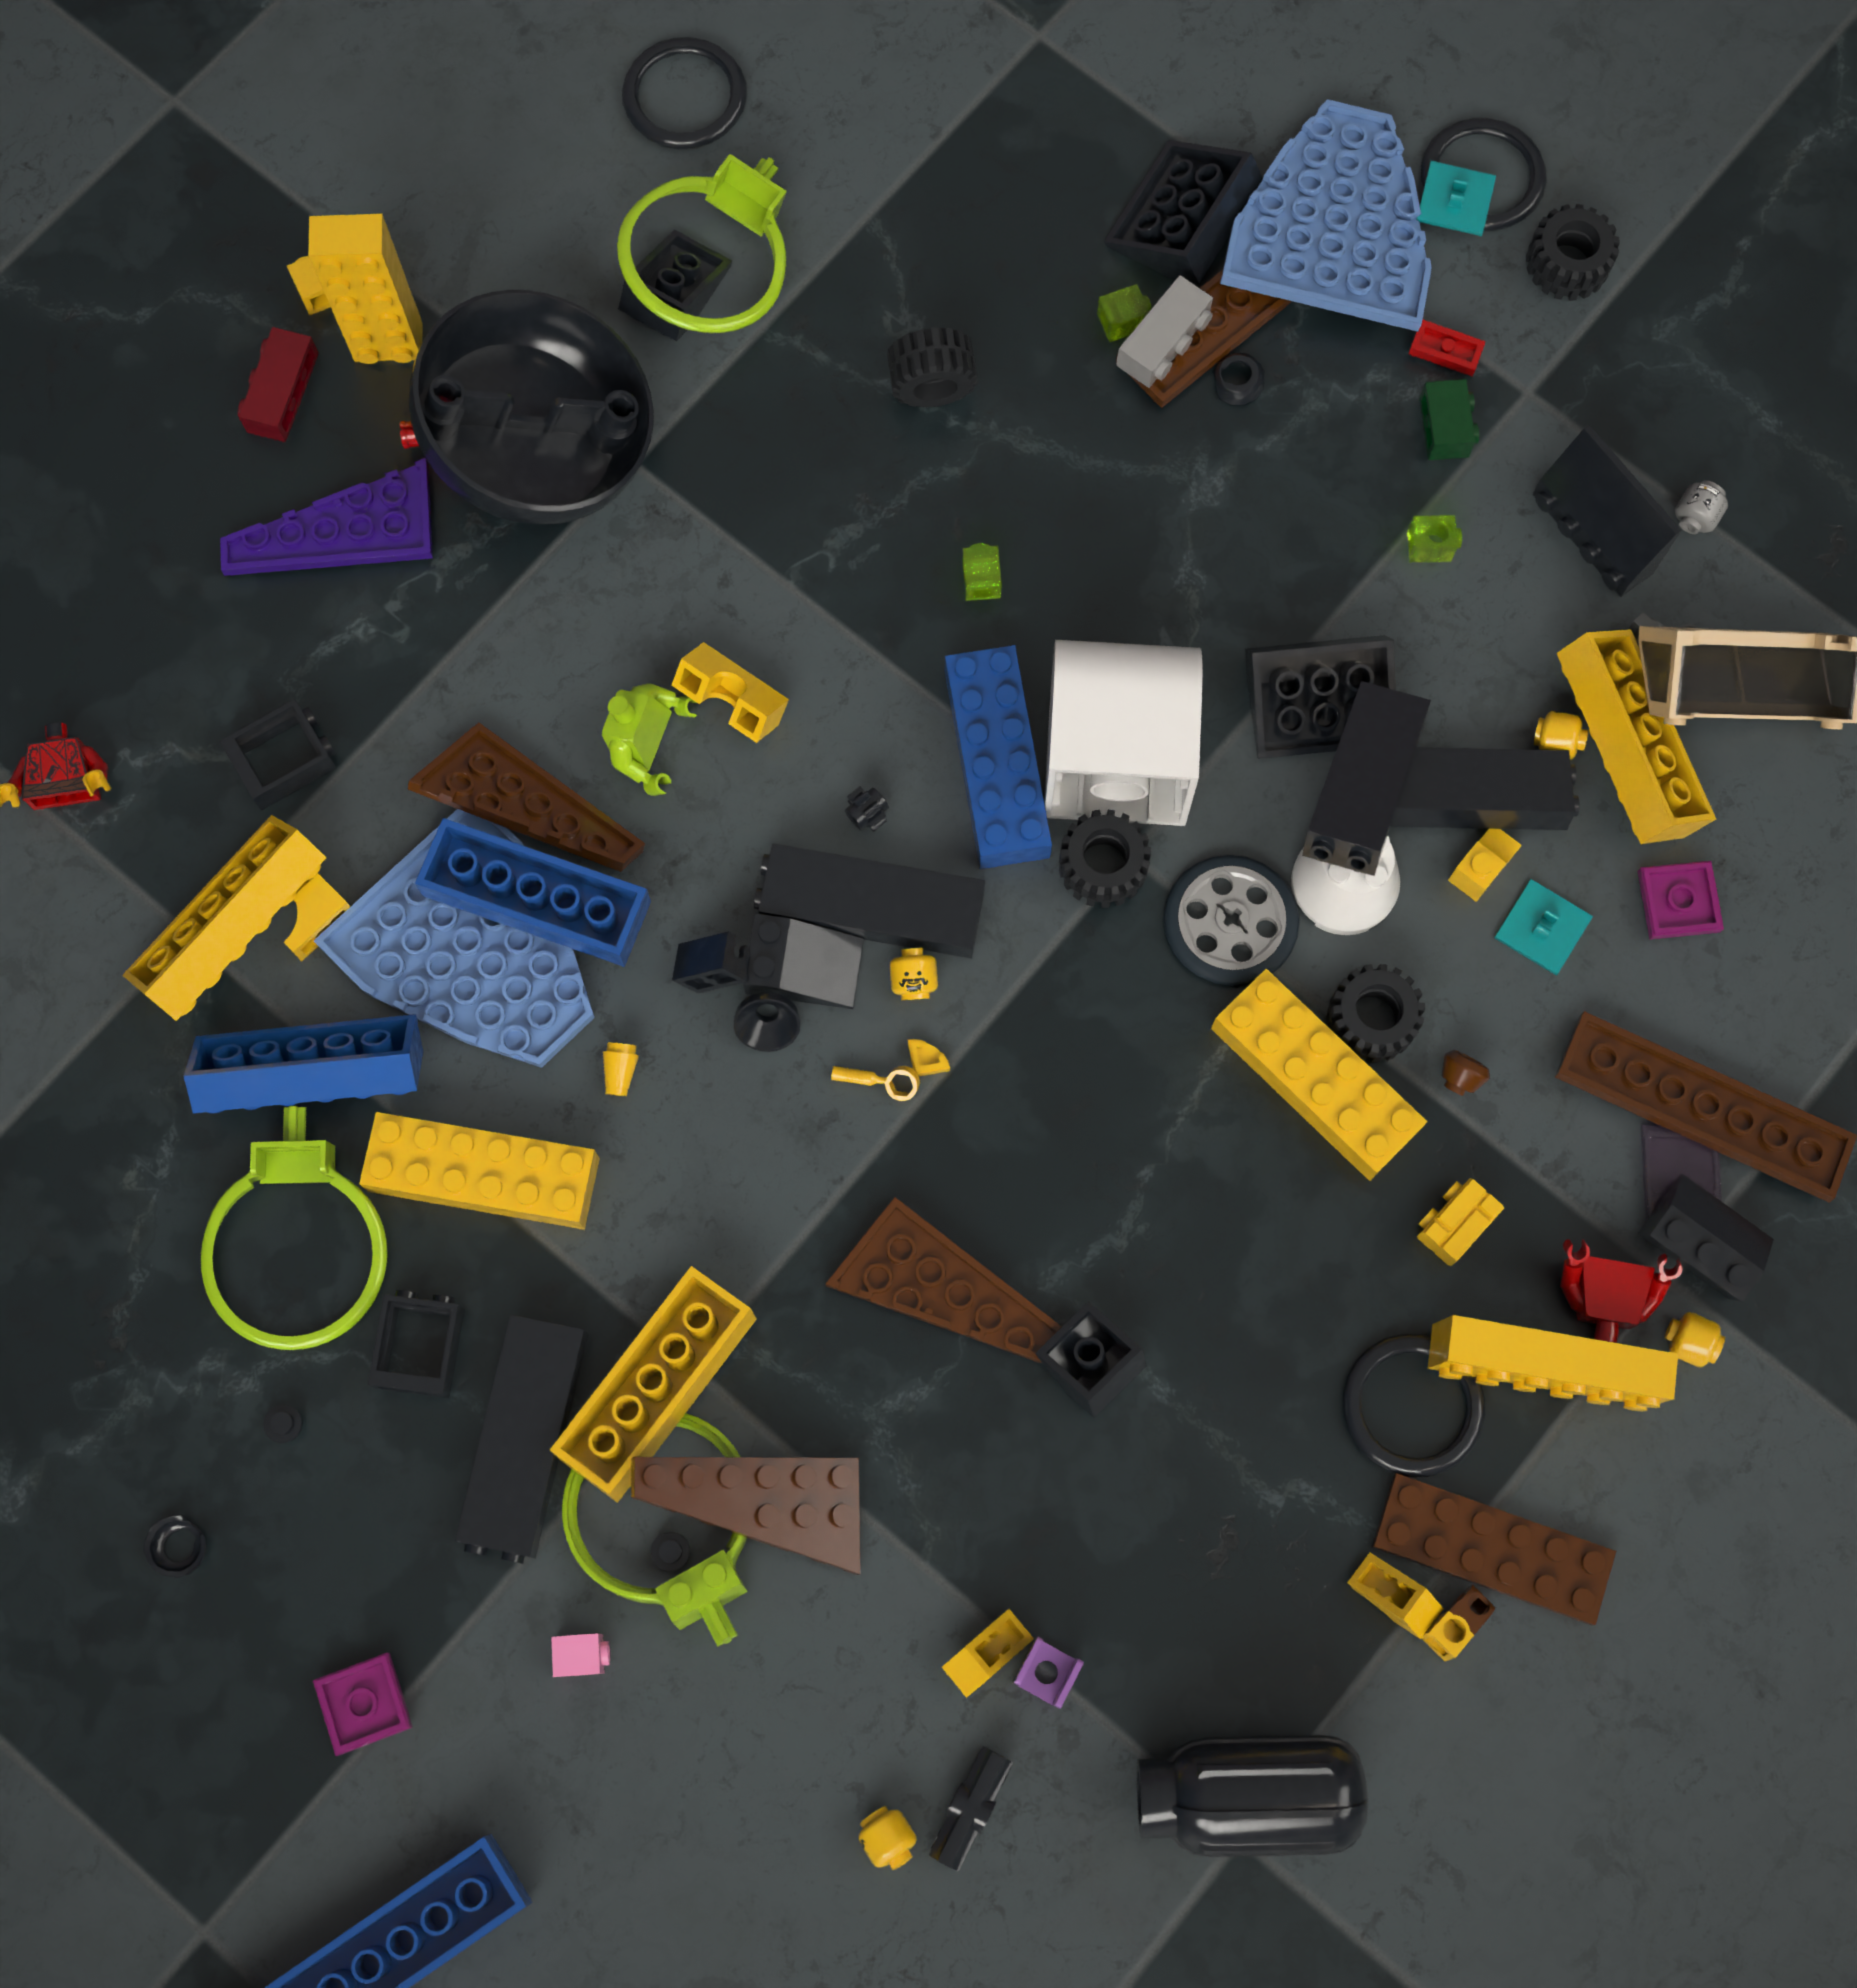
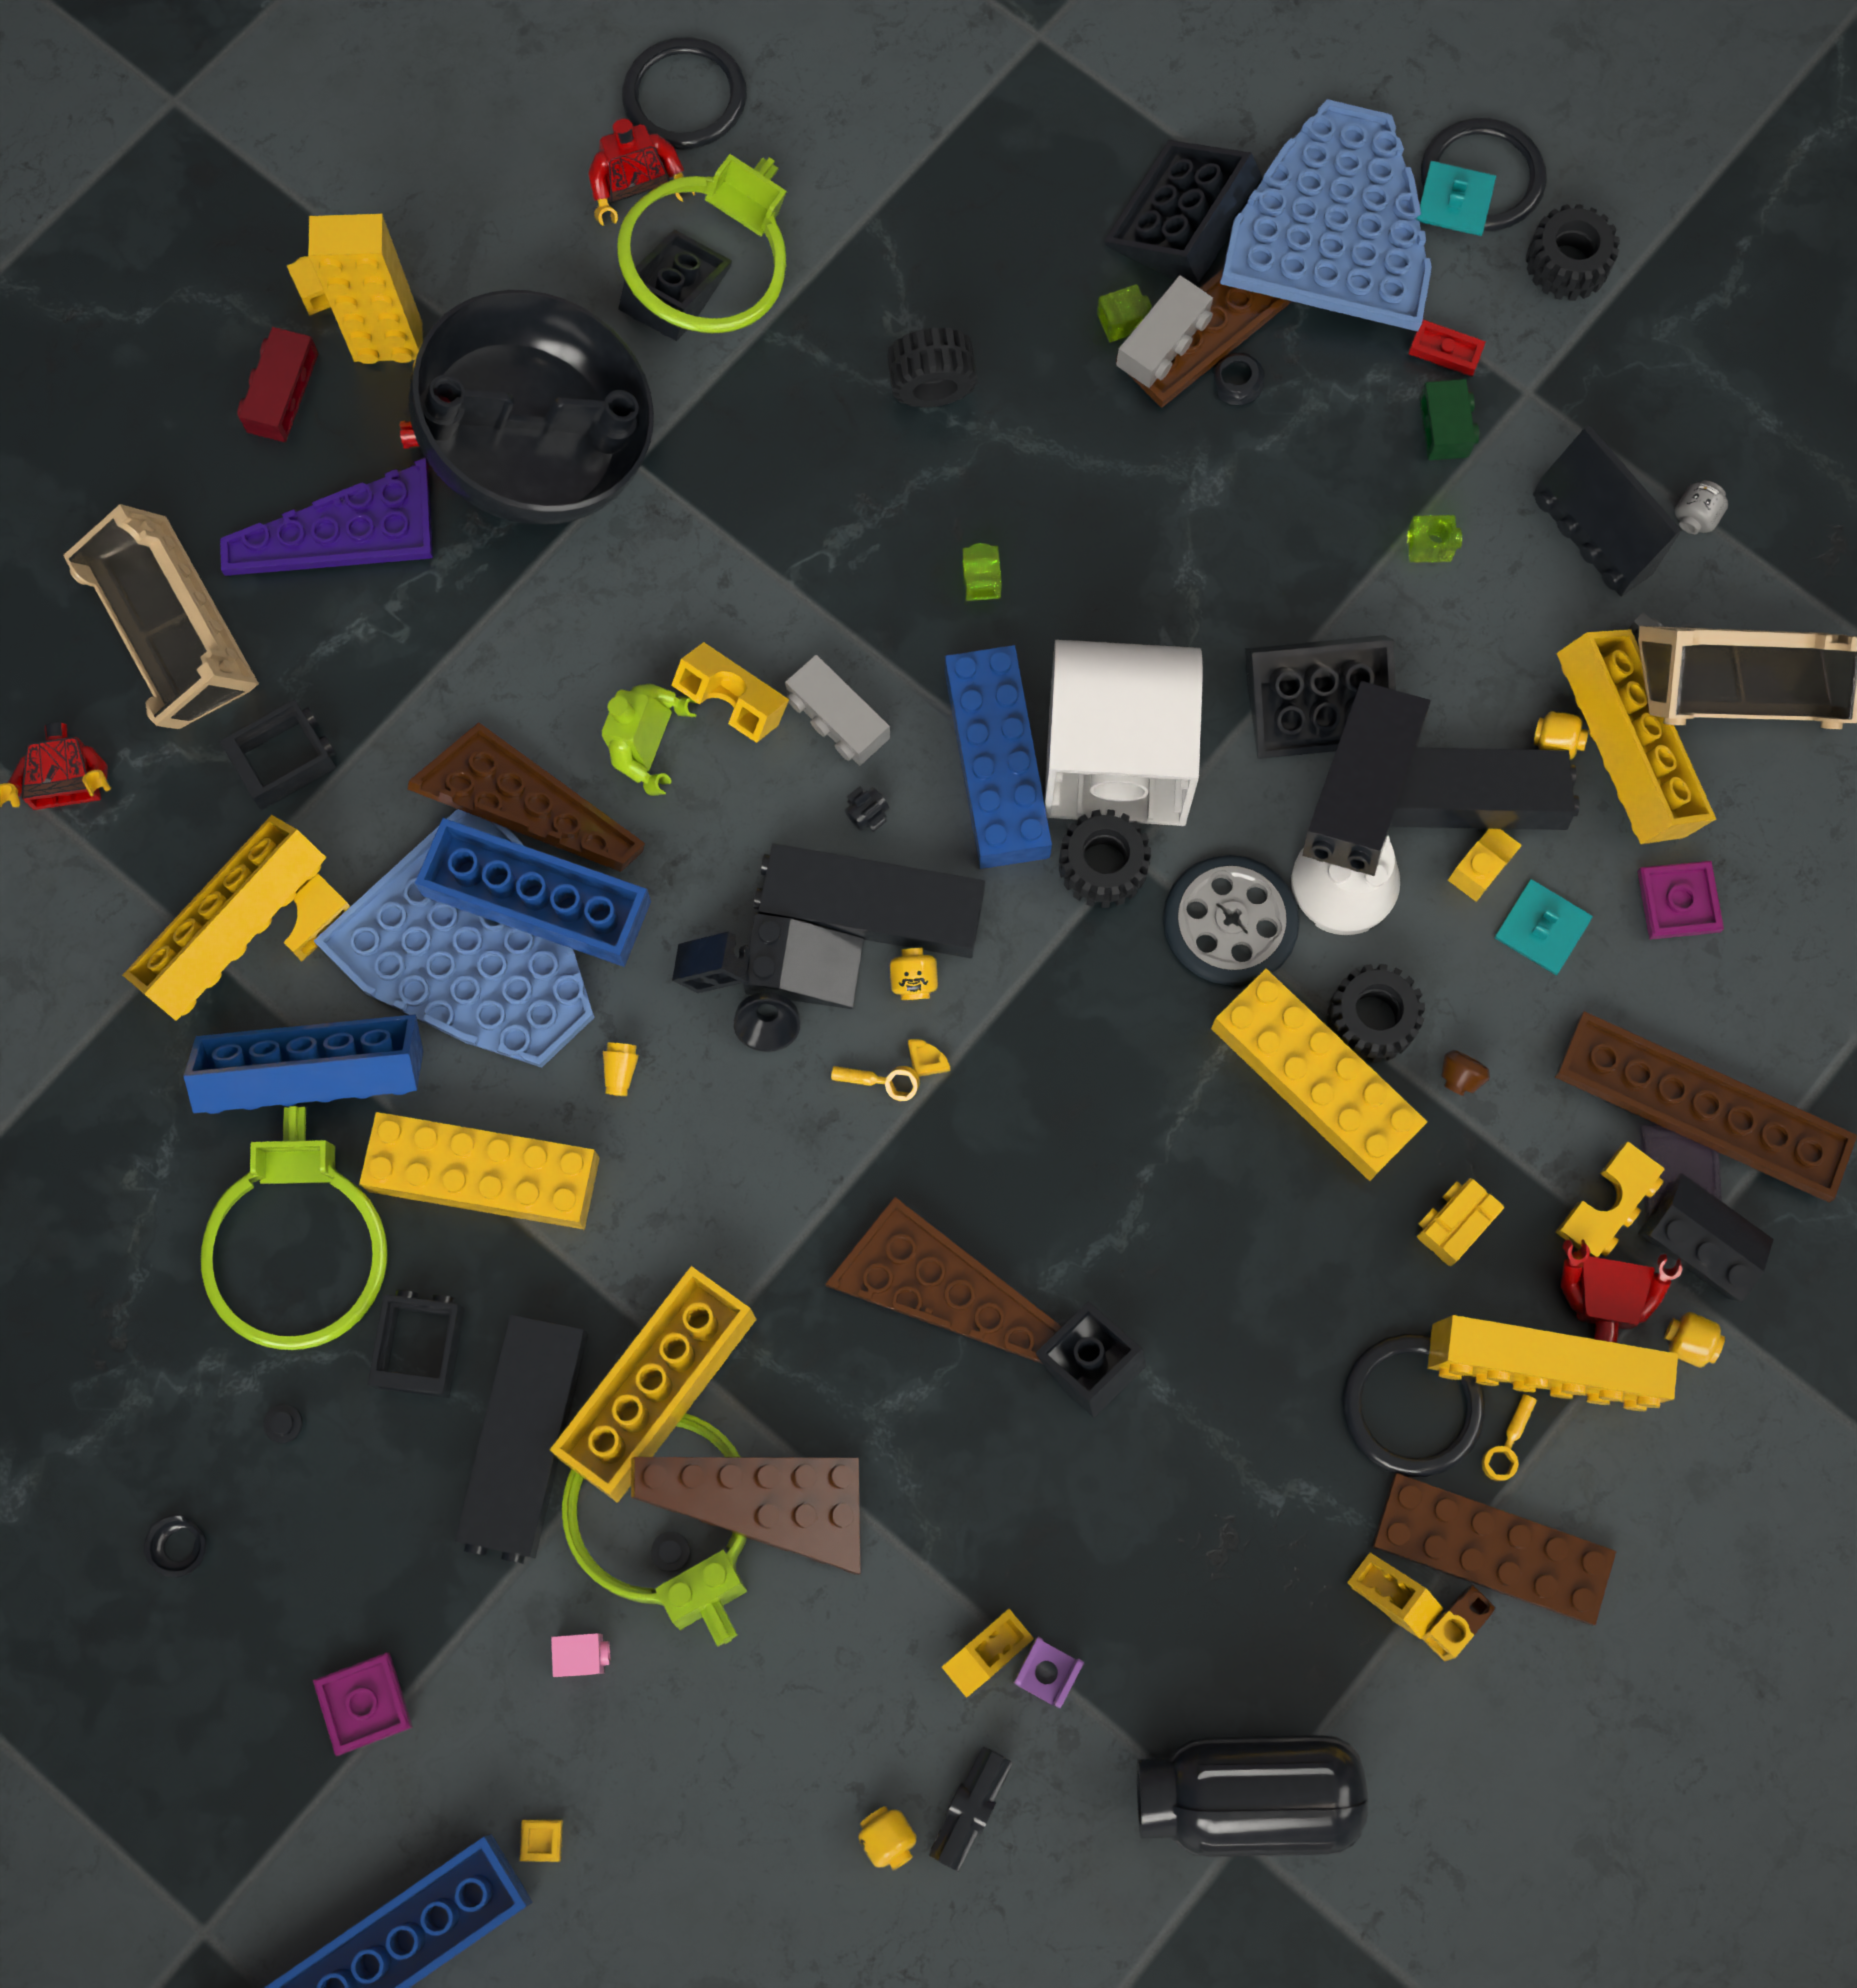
(162, 615): none -> windscreen
(541, 1840): none -> yellow tile
(629, 165): none -> red torso
(837, 711): none -> light grey brick
(1513, 1433): none -> yellow piece
(1633, 1178): none -> yellow arch

